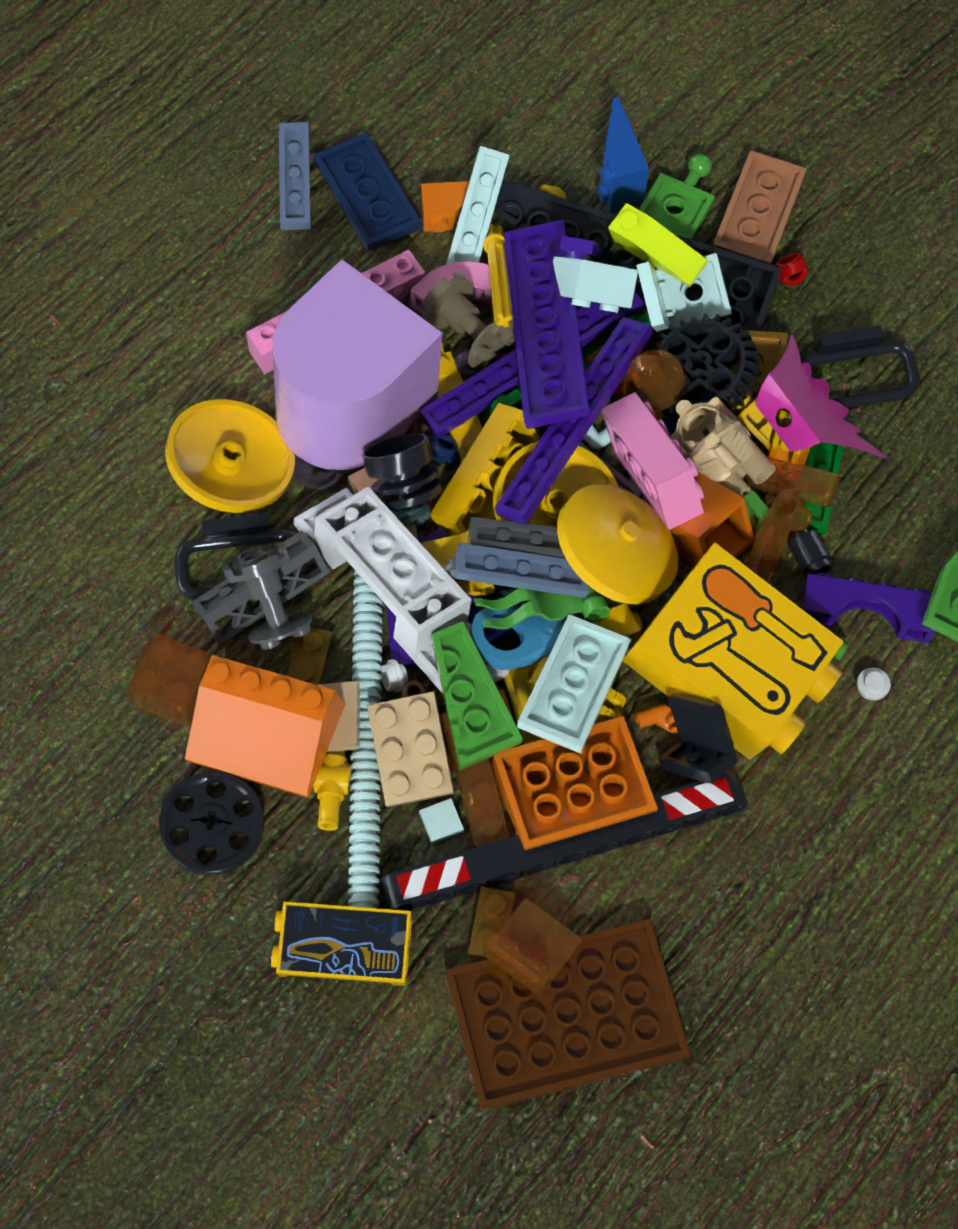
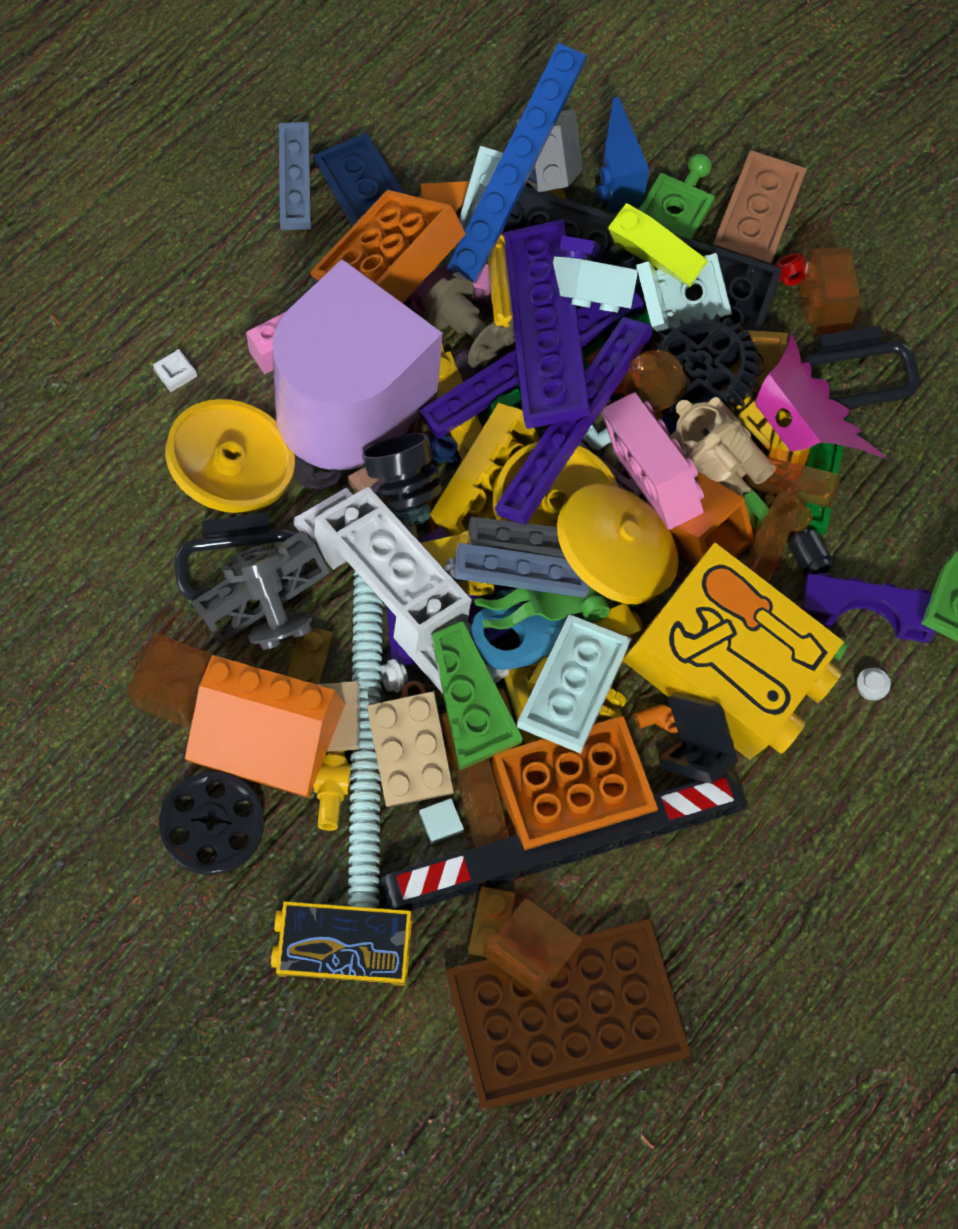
(174, 370): none -> white tile
(397, 242): none -> orange slope
(517, 162): none -> blue plate
(561, 156): none -> light grey slope
(830, 290): none -> clear orange brick

